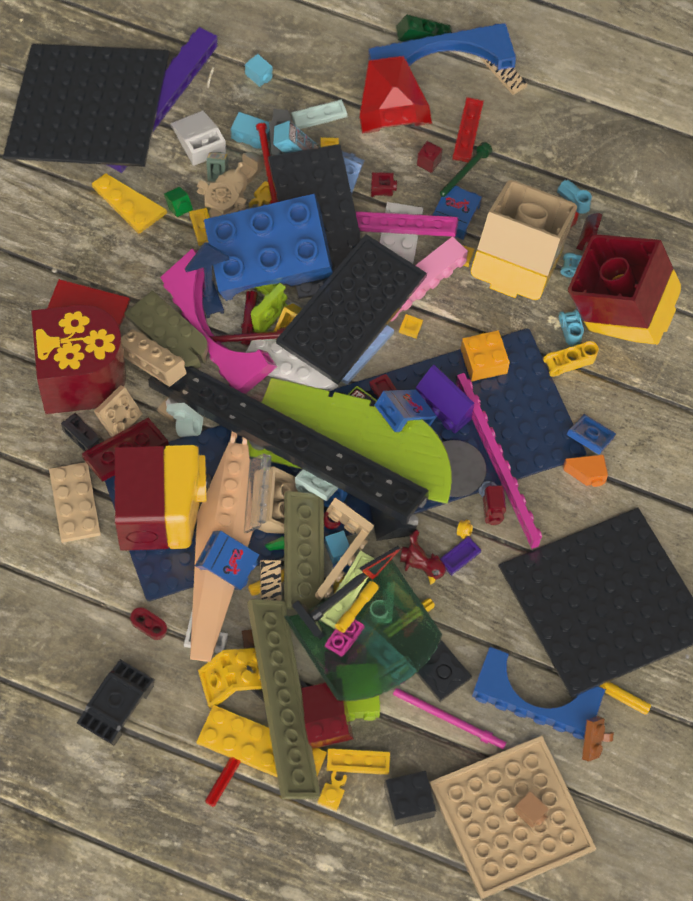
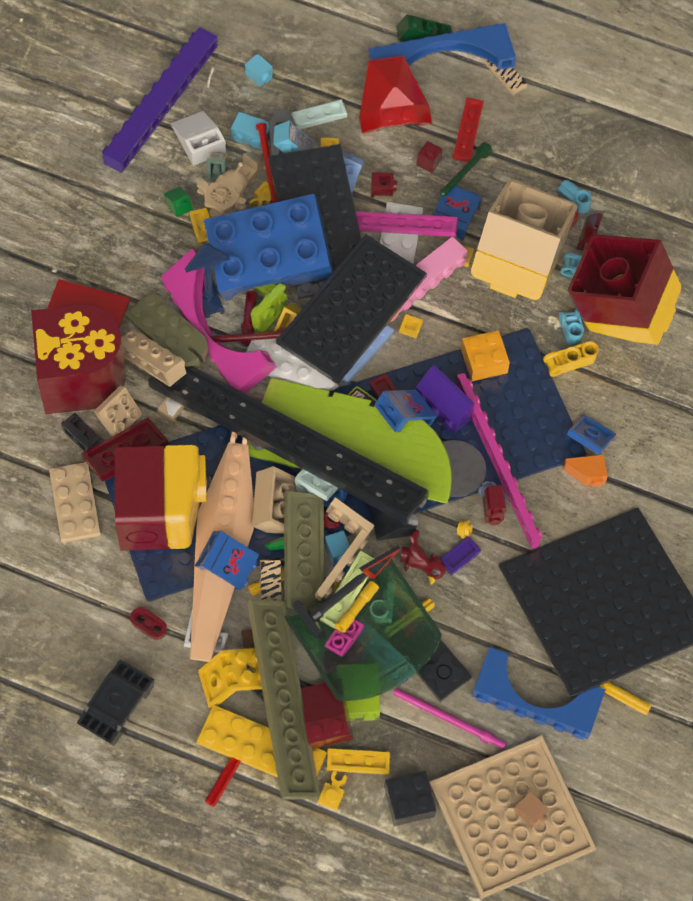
(87, 105): black baseplate -> none
(129, 204): yellow wing -> none
(187, 420): light aqua plate -> none
(257, 492): clear windscreen -> none
(594, 737): dark orange plate -> none

